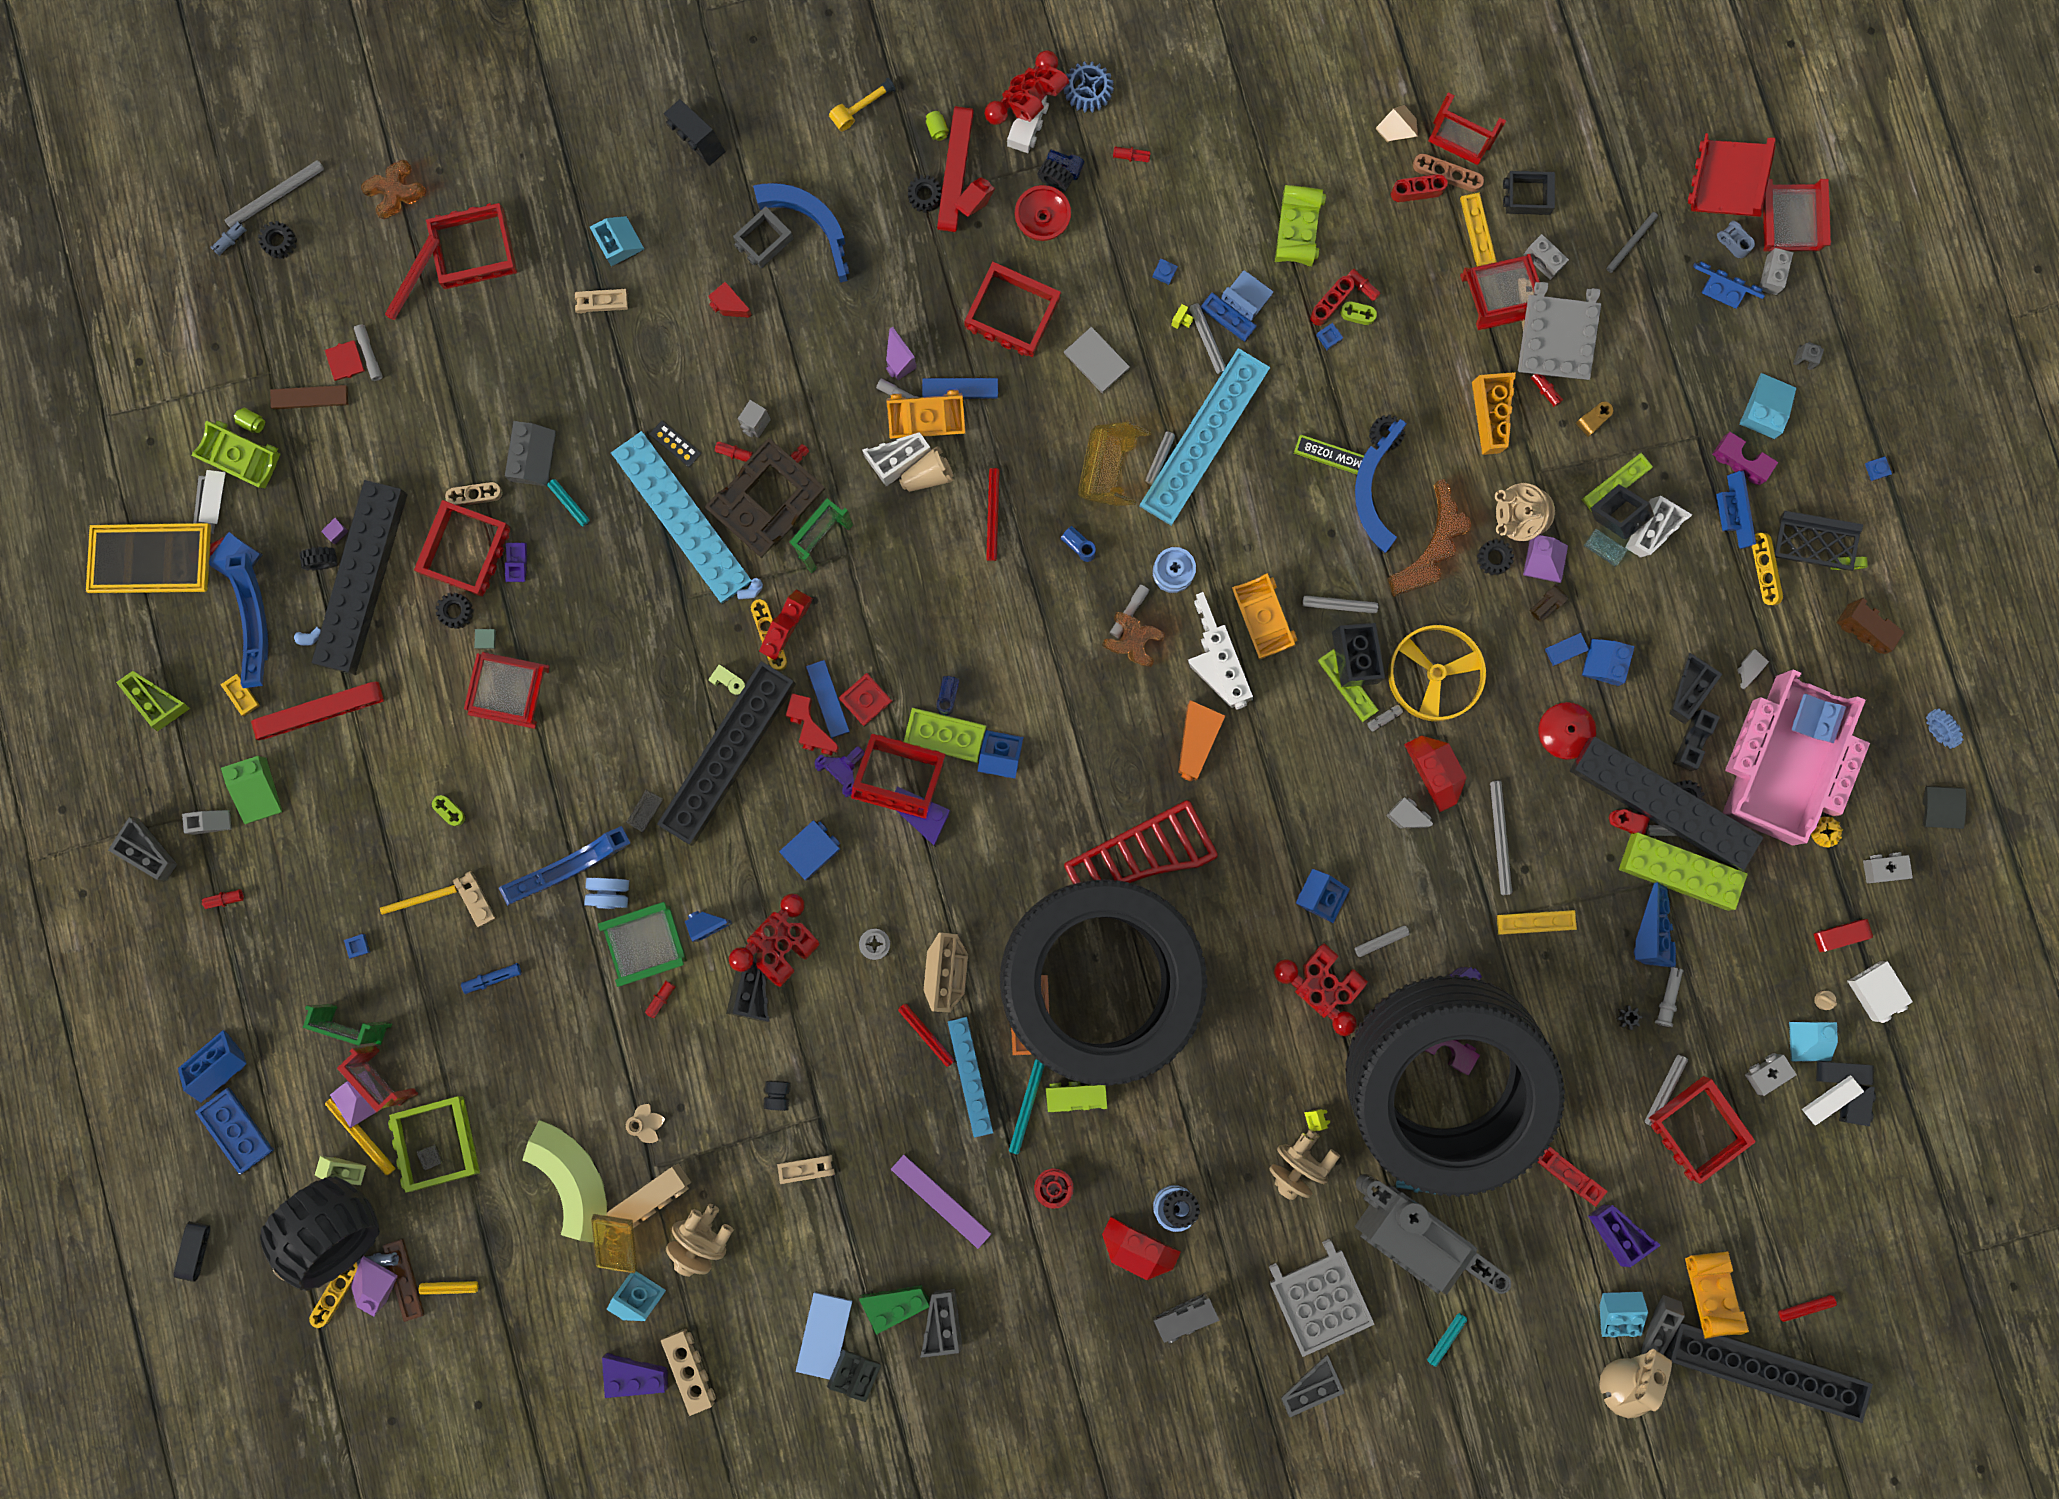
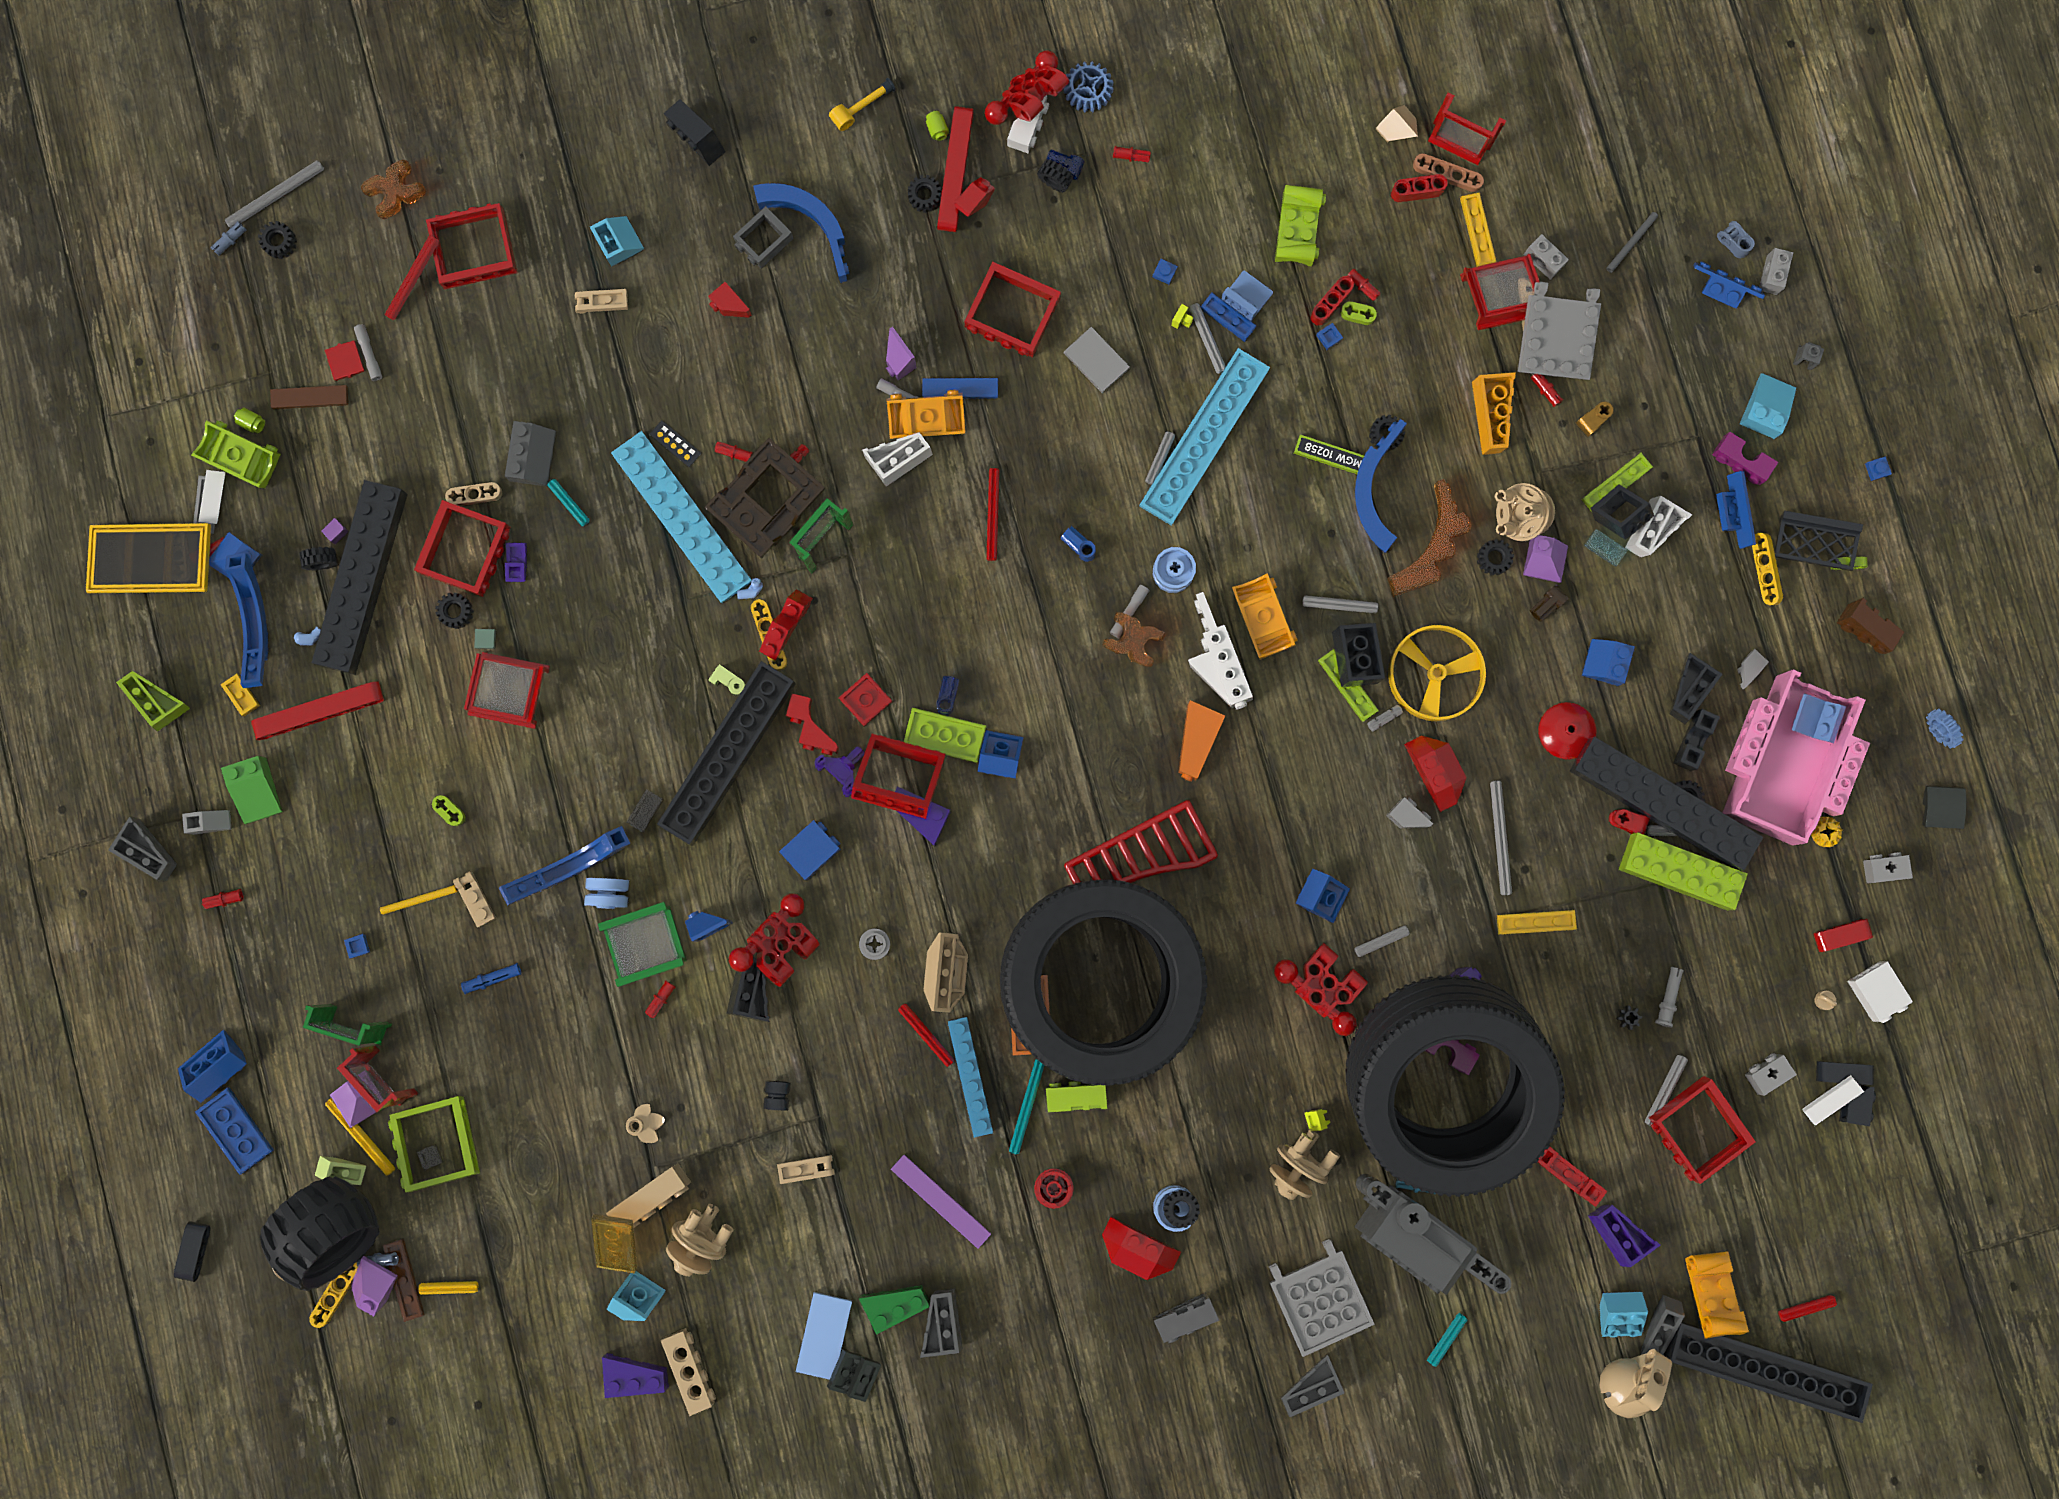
(573, 1176): yellowish green brick -> none
(753, 419): light grey brick -> none
(827, 699): blue tile -> none
(927, 472): tan cone -> none
(1046, 202): red dish -> none
(1104, 462): clear yellow windscreen -> none
(1548, 181): black window -> none
(1566, 649): blue tile -> none
(1654, 938): blue wedge -> none
(1732, 177): red panel -> none
(1797, 216): piece -> none
(1813, 1040): medium azure slope -> none

